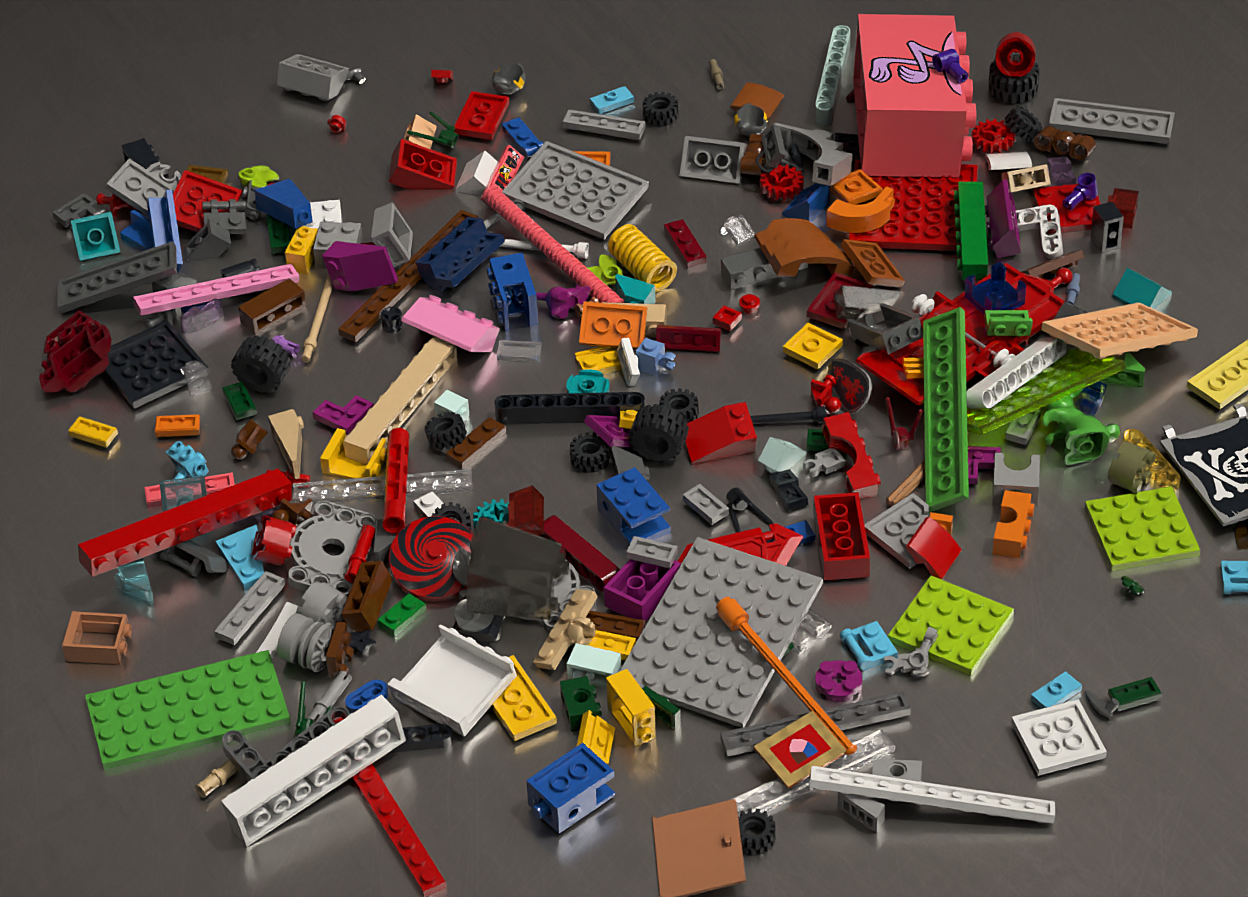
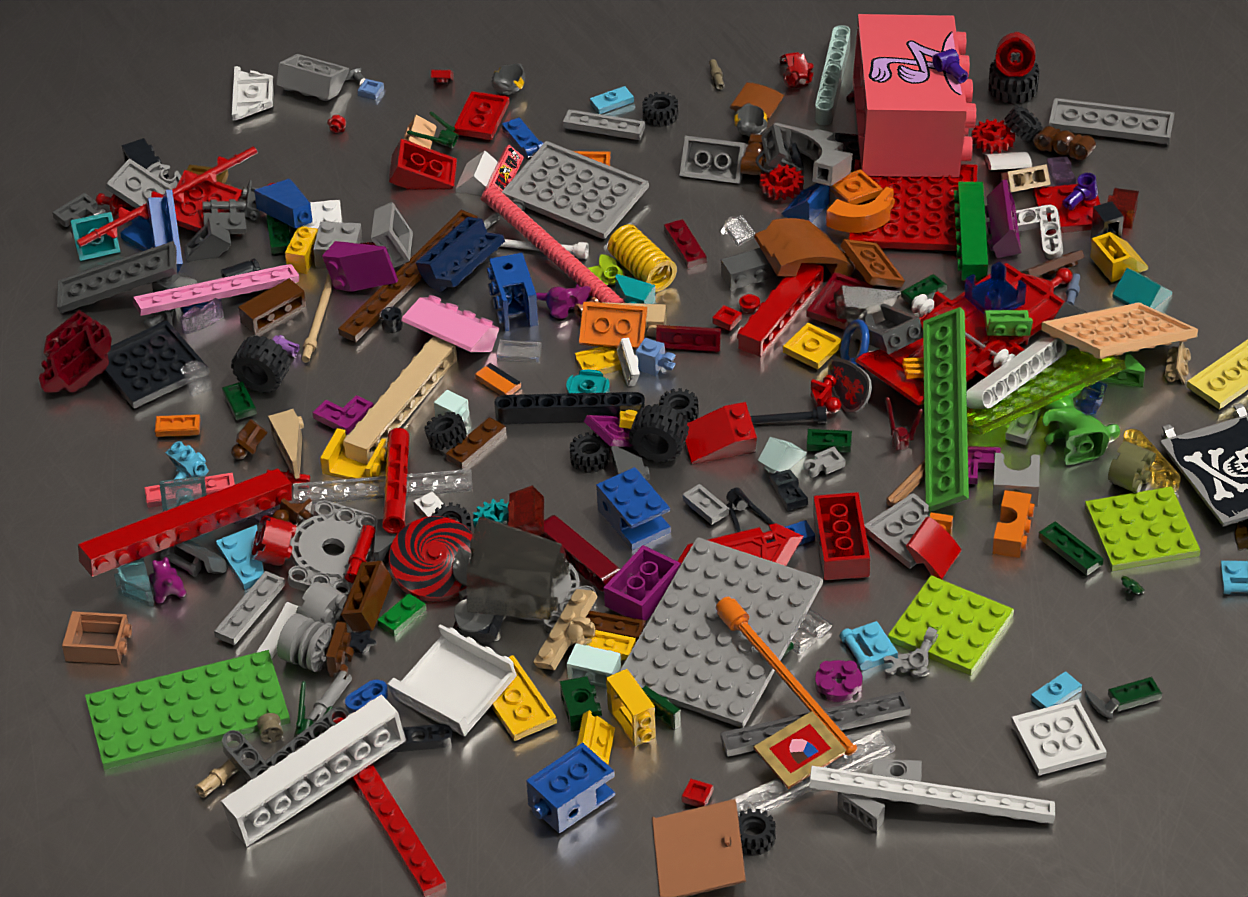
(92, 431): yellow plate -> none
(165, 581): none -> magenta animal
(178, 194): none -> red plant
(251, 93): none -> white wing
(258, 175): lime plate -> none
(270, 728): none -> dark tan wheel
(370, 89): none -> medium blue tile
(498, 380): none -> orange tile
(652, 552): light grey plate -> none
(697, 793): none -> red plate
(779, 309): none -> red brick
(799, 70): none -> red piece
(842, 434): red arch -> none
(865, 338): none -> blue piece
(927, 286): none -> dark green plate
(1071, 548): none -> dark green plate
(1114, 256): none -> yellow slope
(1177, 363): none -> tan hinge

